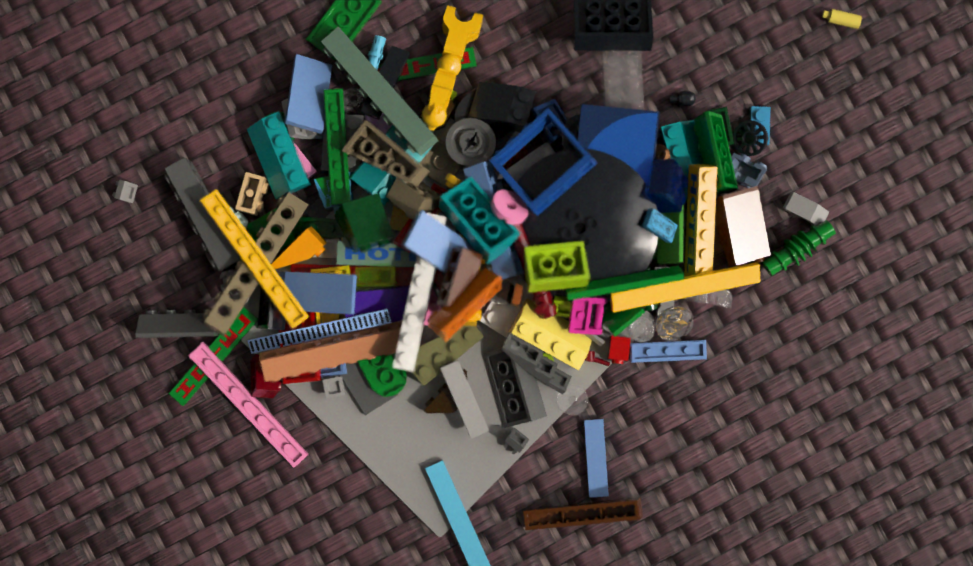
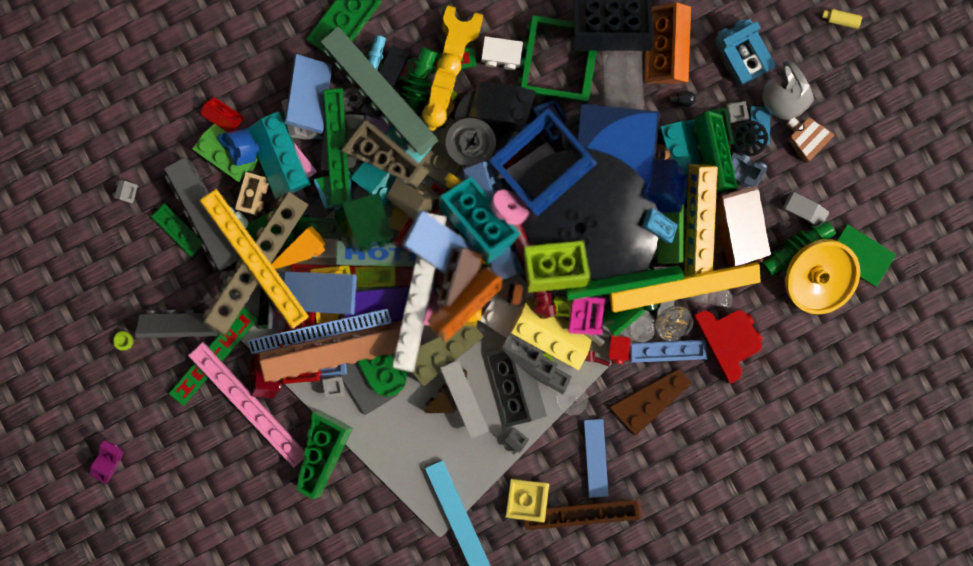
(106, 462): none -> magenta brick
(123, 340): none -> lime tile
(178, 229): none -> green tile
(212, 150): none -> bright green slope
(221, 115): none -> red slope
(240, 145): none -> blue cylinder
(323, 450): none -> green wedge
(420, 79): none -> green piece
(502, 52): none -> white brick
(526, 62): none -> green window
(527, 500): none -> light yellow tile
(650, 401): none -> reddish brown wing
(671, 45): none -> orange slope
(729, 340): none -> red brick
(737, 112): none -> light grey tile
(742, 33): none -> dark azure brick
(793, 100): none -> light grey piece
(808, 137): none -> nougat torso
(822, 276): none -> yellow dish
(872, 256): none -> green tile

